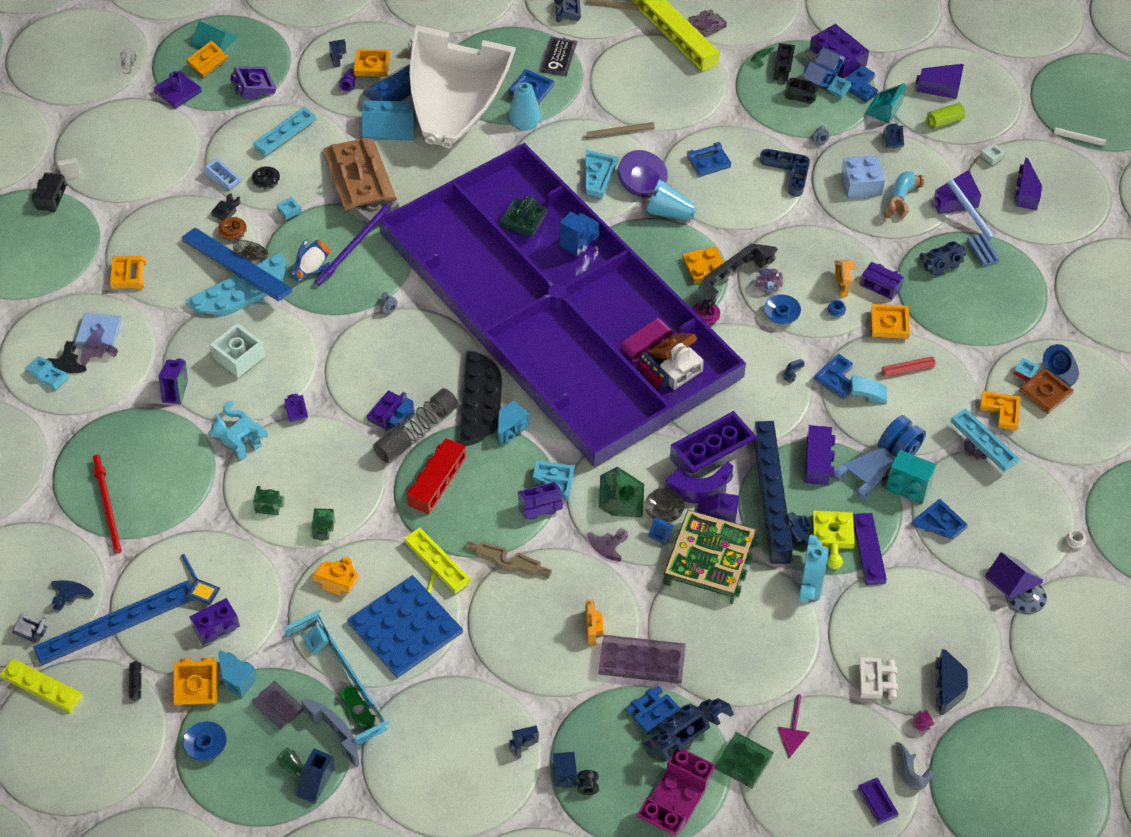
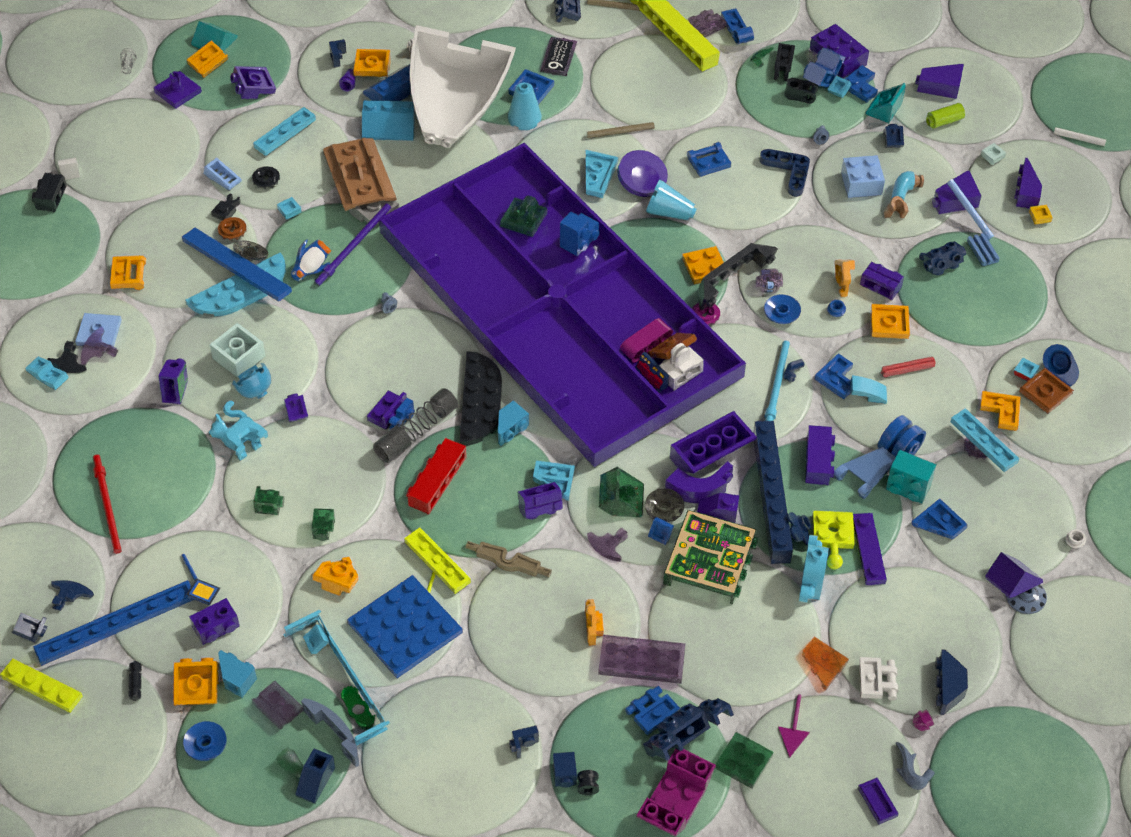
(253, 382): none -> dark azure cylinder
(737, 27): none -> blue plate
(770, 413): none -> medium azure bar
(824, 661): none -> clear orange wing
(1040, 214): none -> yellow plate

